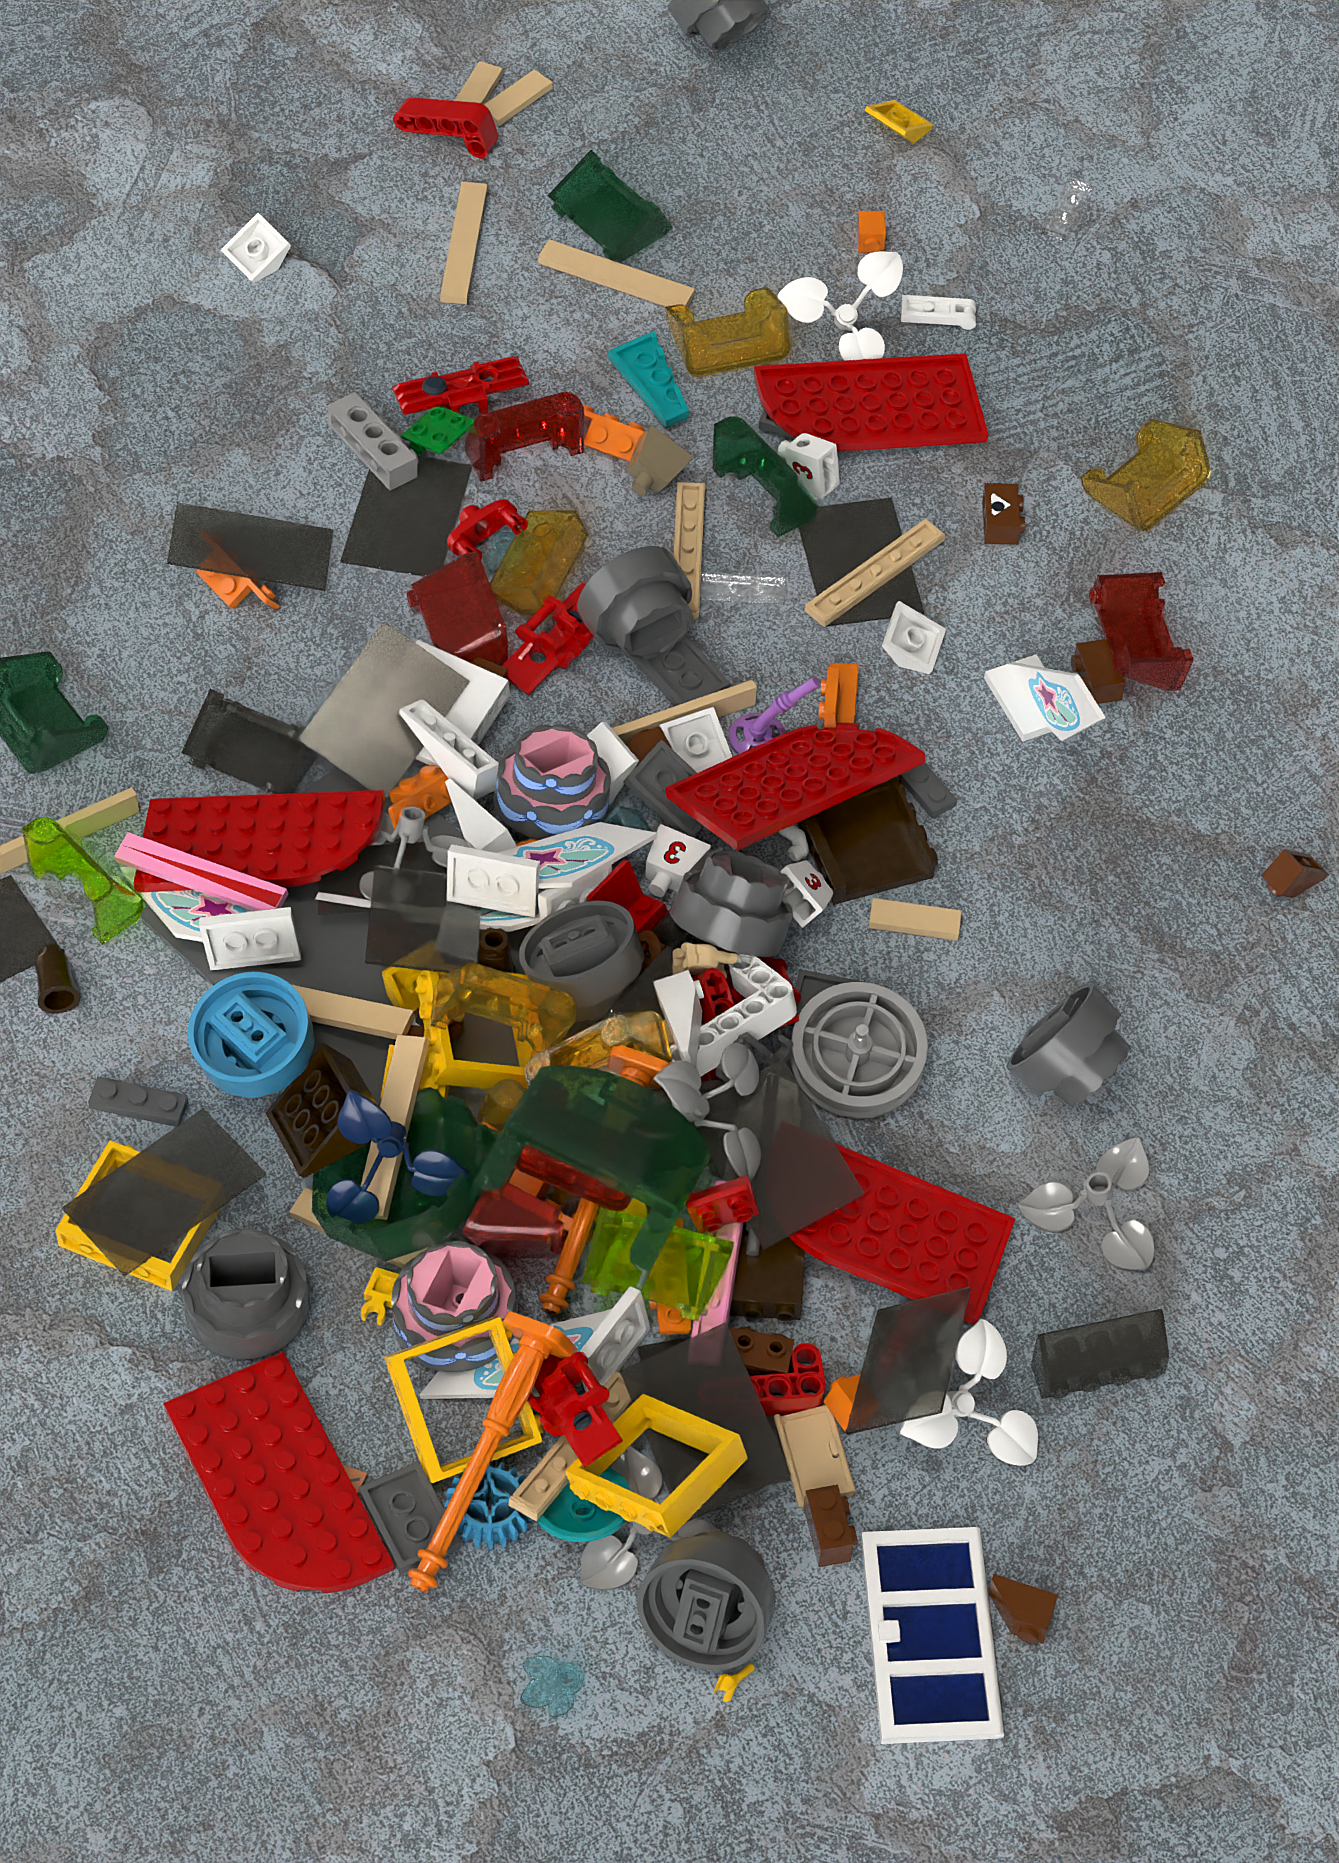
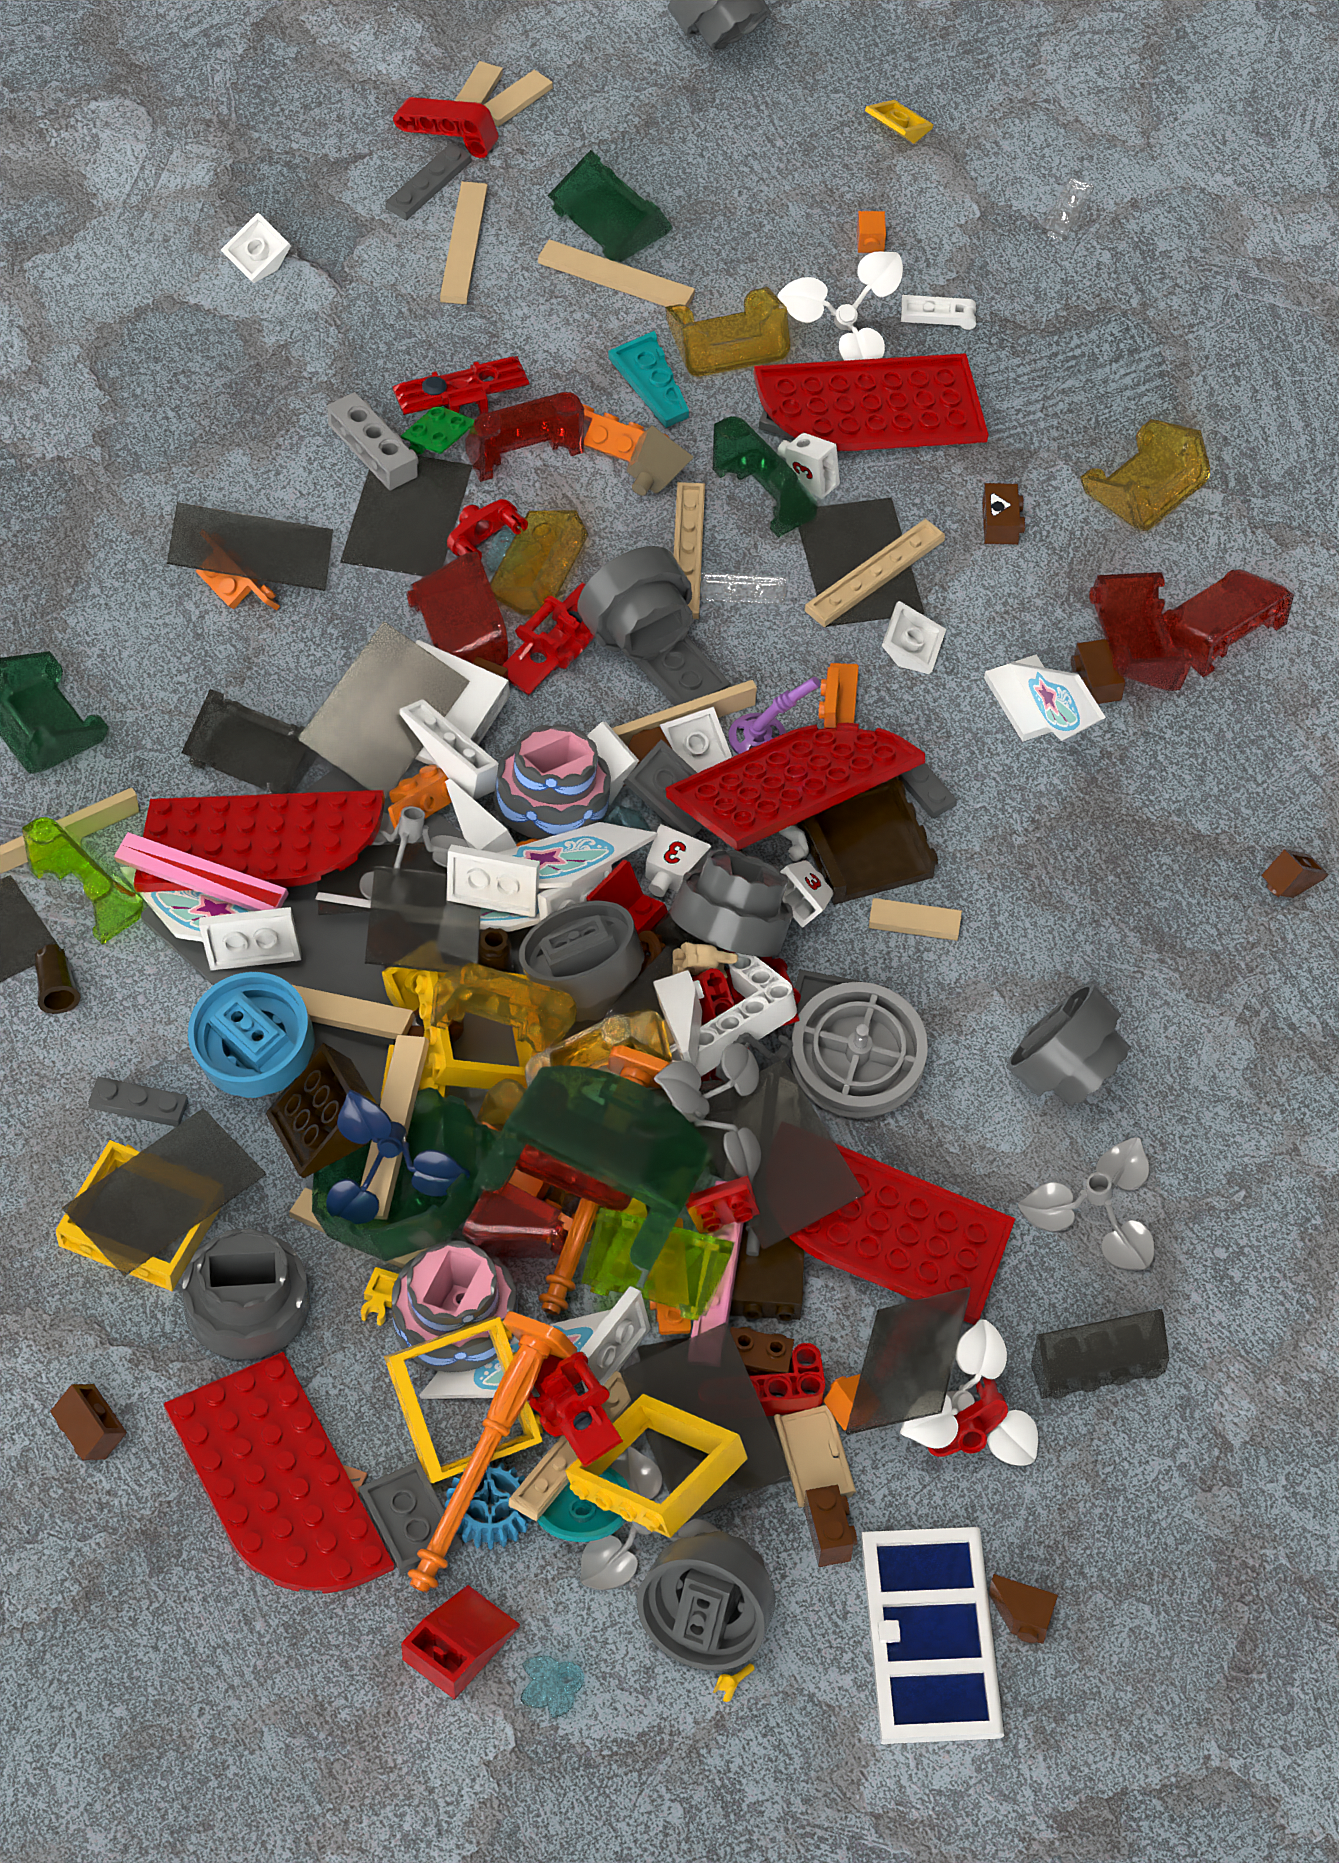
(88, 1422): none -> reddish brown brick
(428, 181): none -> dark grey plate
(457, 1640): none -> red slope
(976, 1421): none -> red connector
(1226, 614): none -> clear red windscreen

